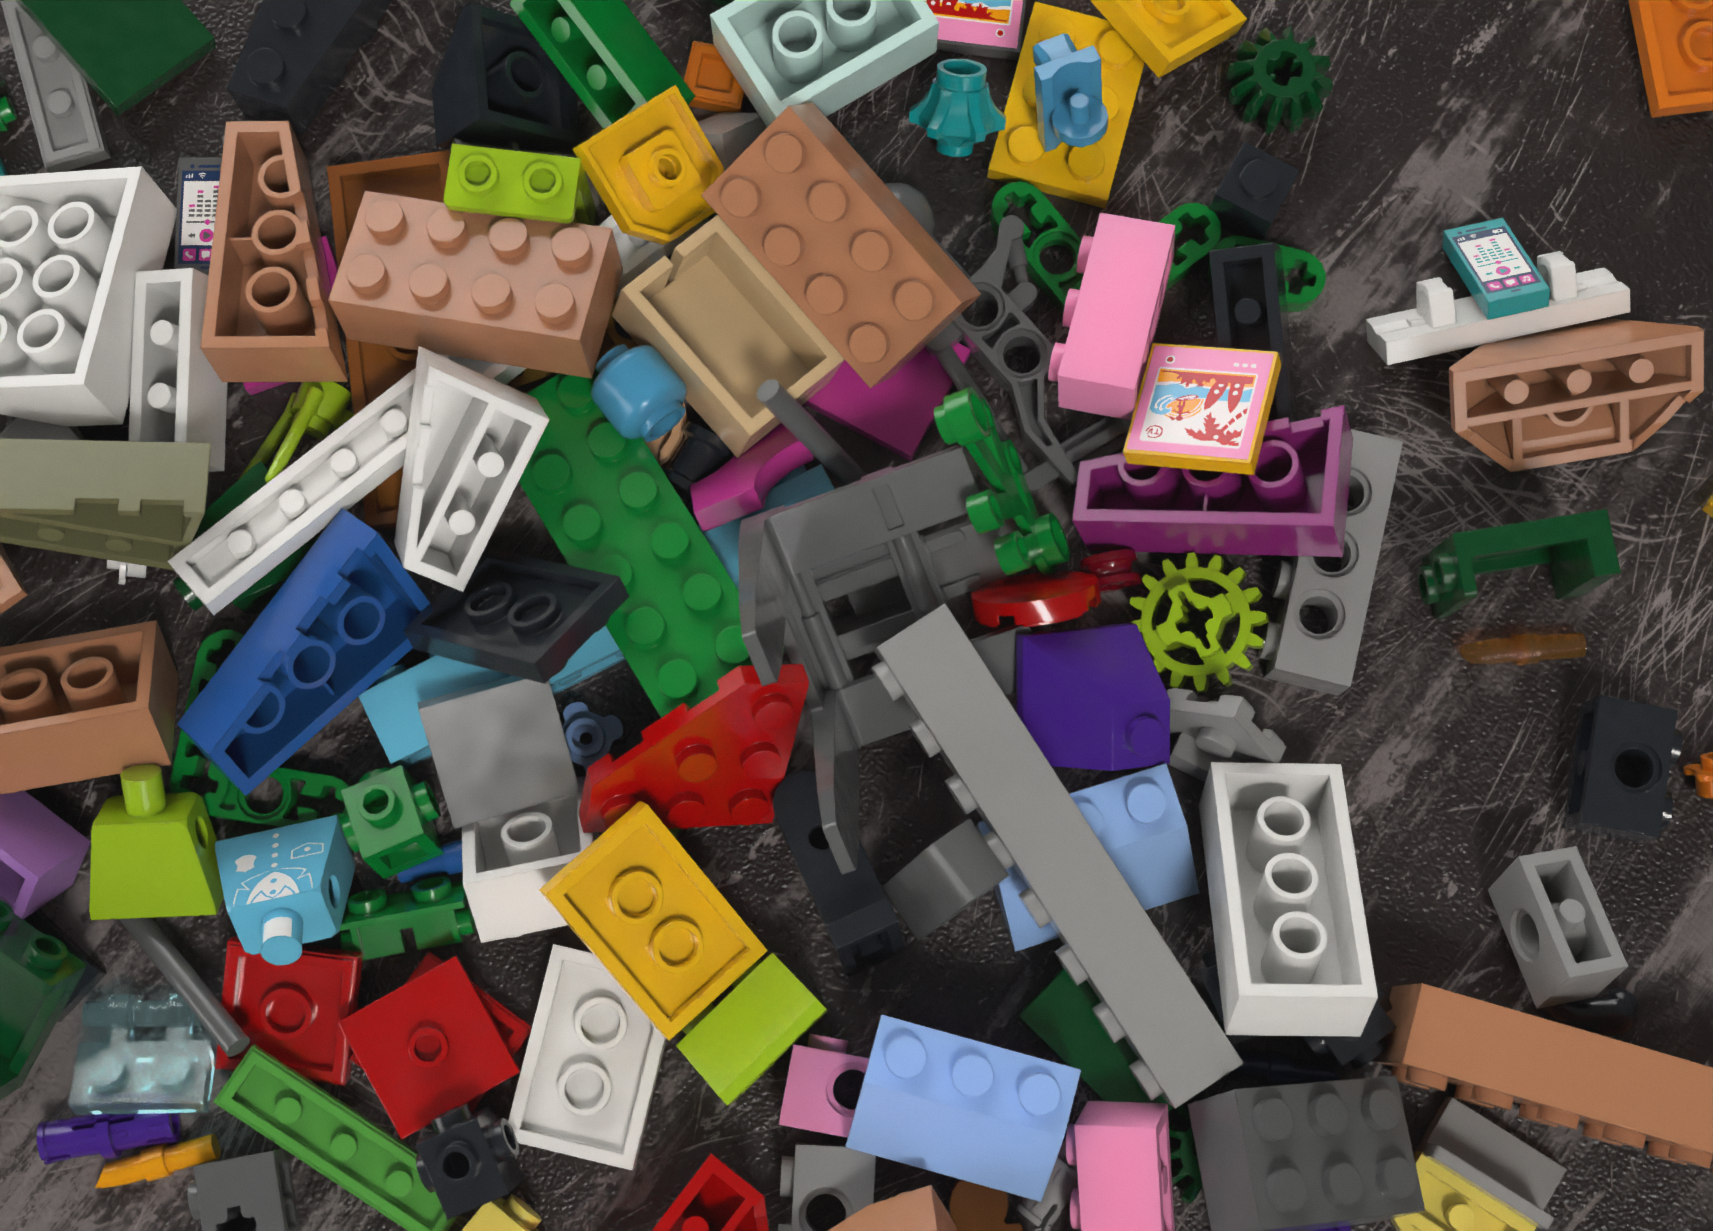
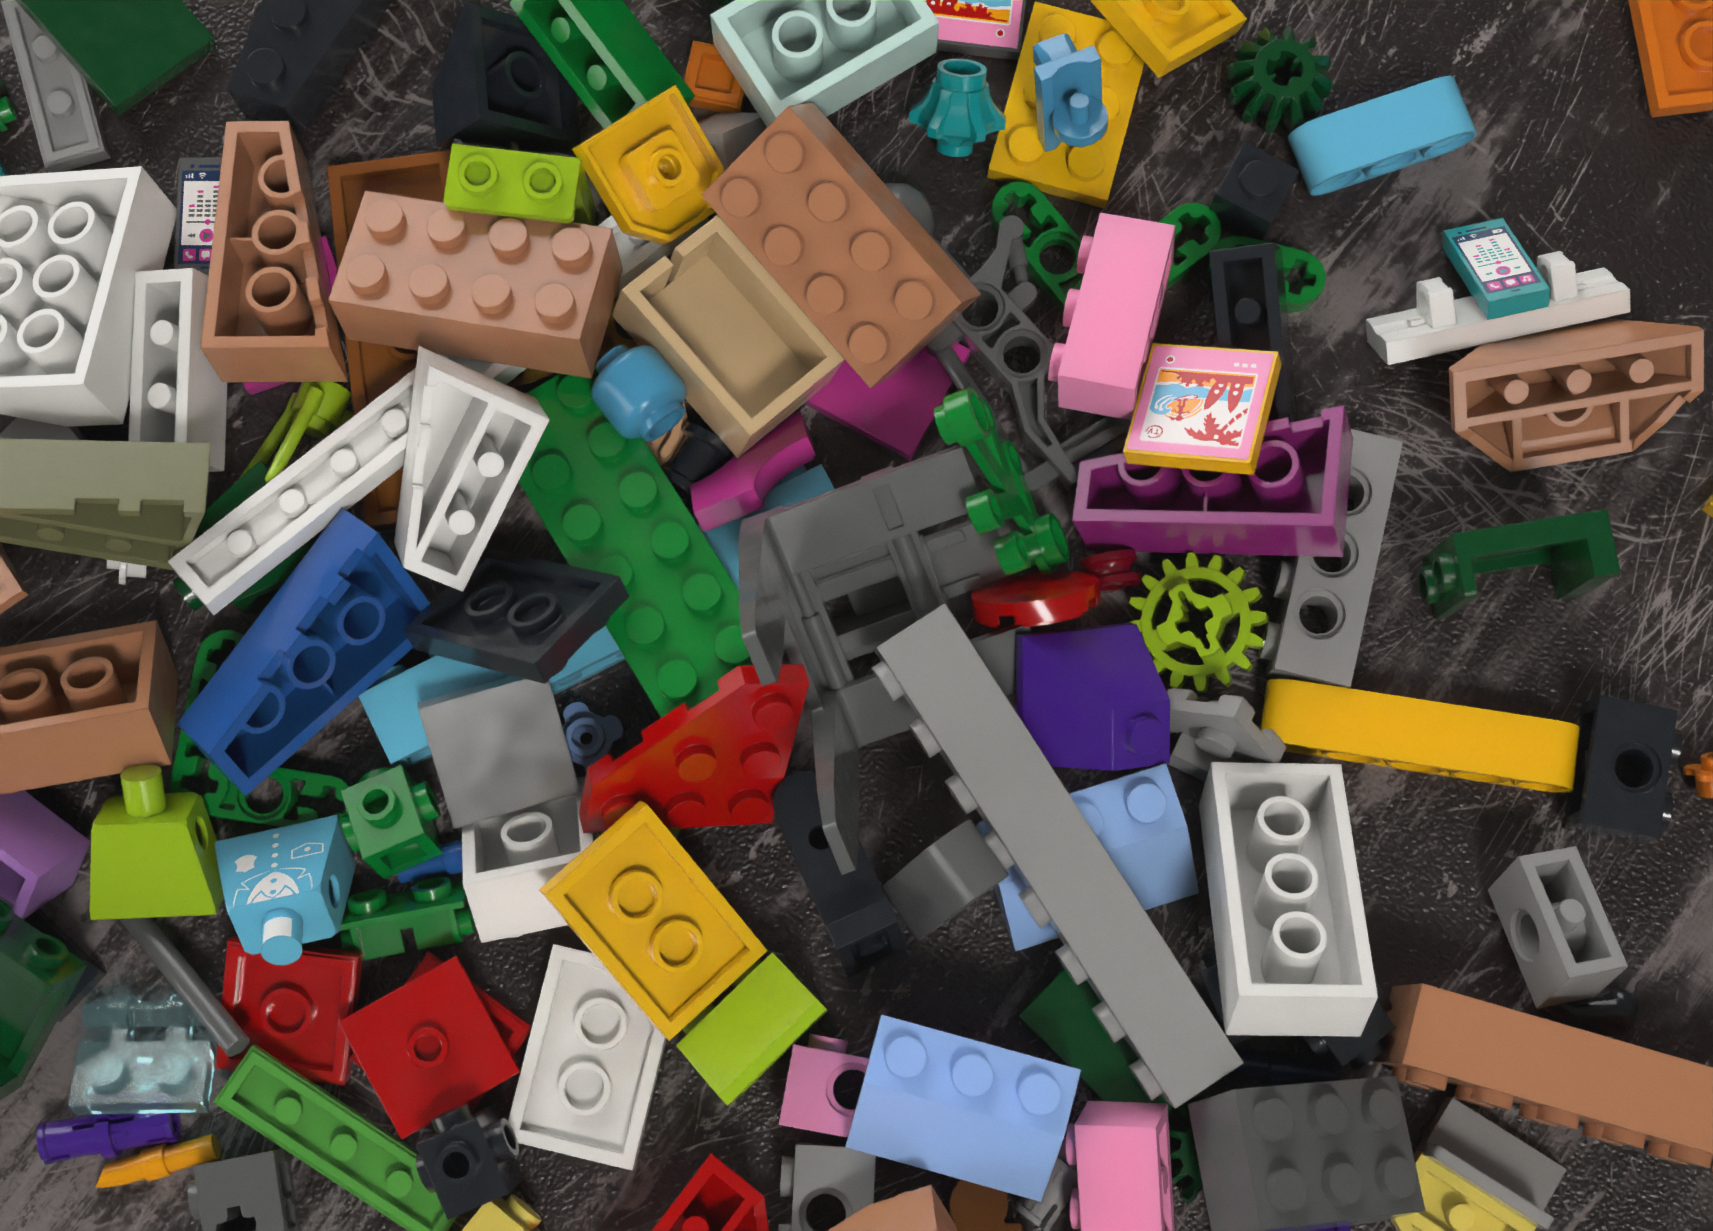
(809, 432): dark grey bar -> none
(1382, 135): none -> medium azure beam
(1422, 735): none -> yellow beam
(1525, 648): clear orange piece -> none

